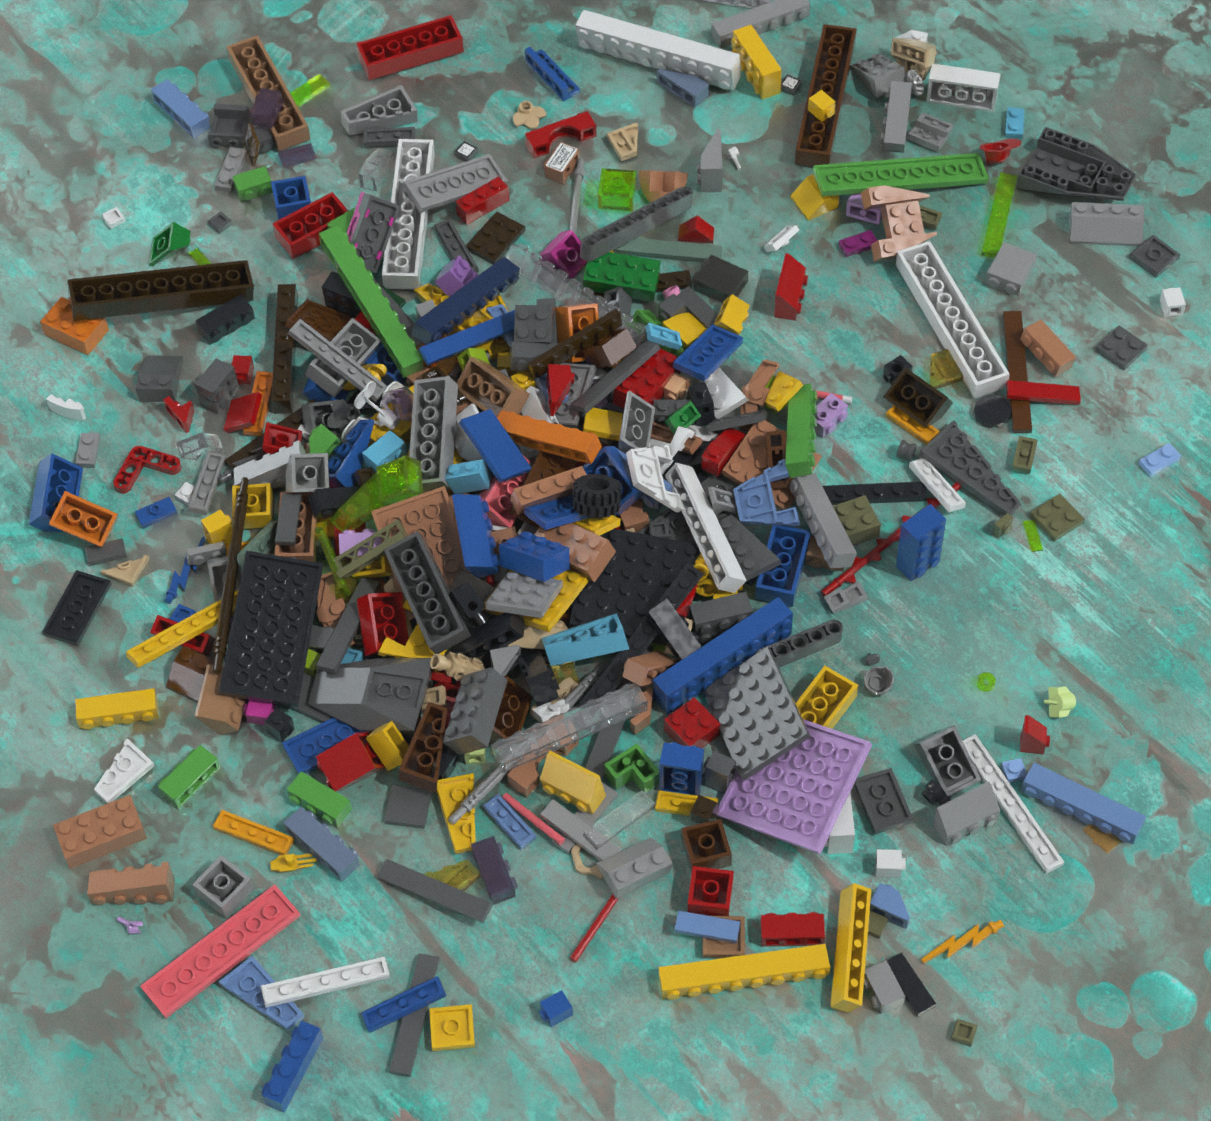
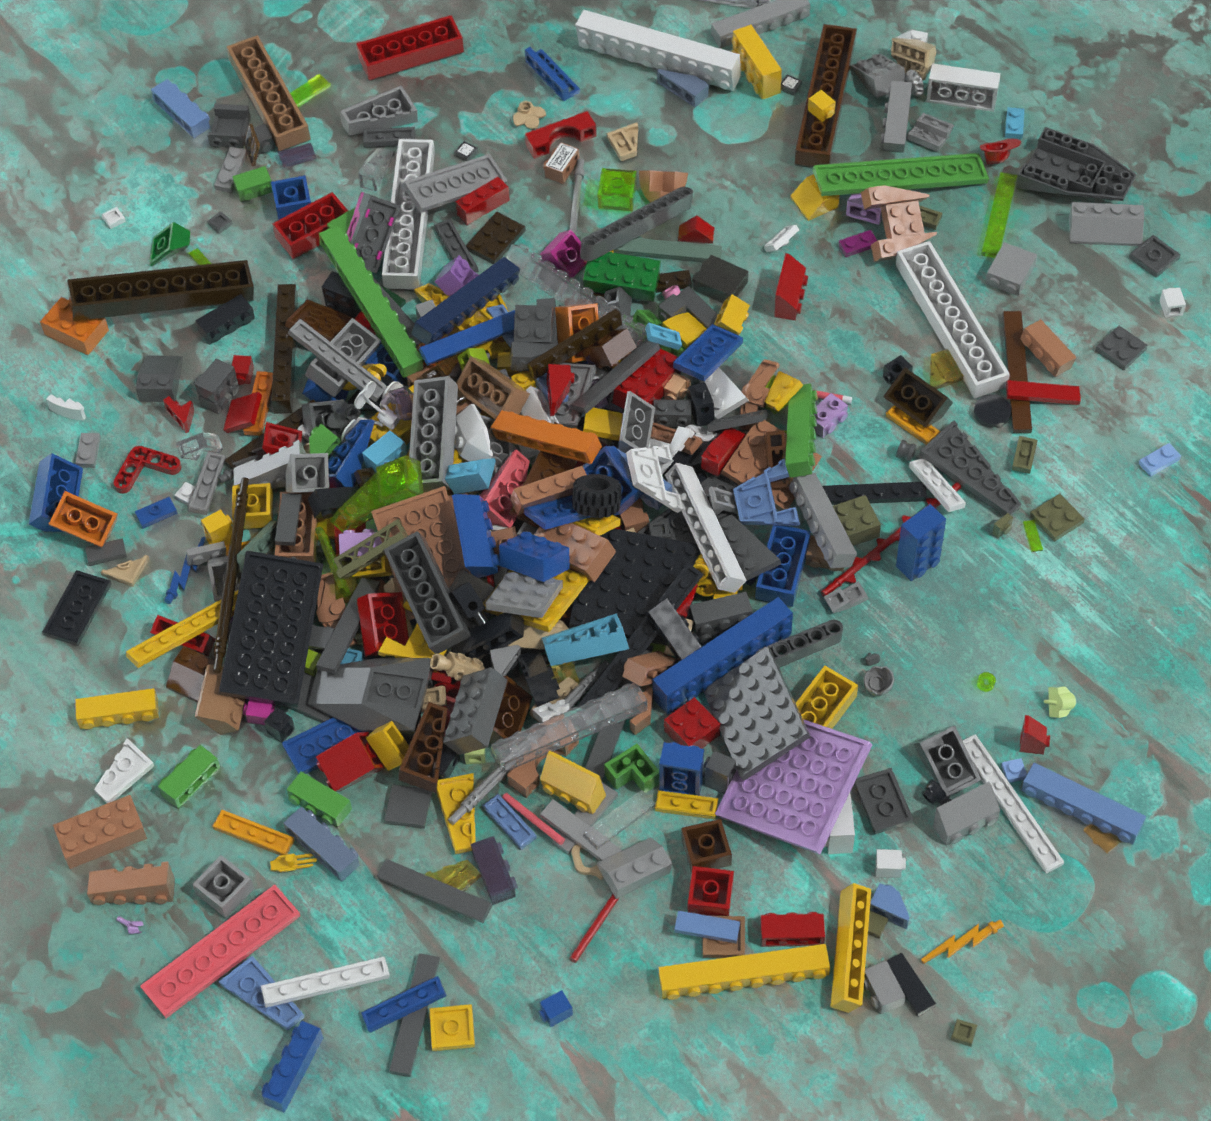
(181, 613): blue plate -> none
(266, 108): clear purple brick -> none
(495, 445): blue tile -> none
(682, 417): green slope -> none
(704, 810): dark brown brick -> none
(711, 165): light grey slope -> none
(732, 155): white hand -> none

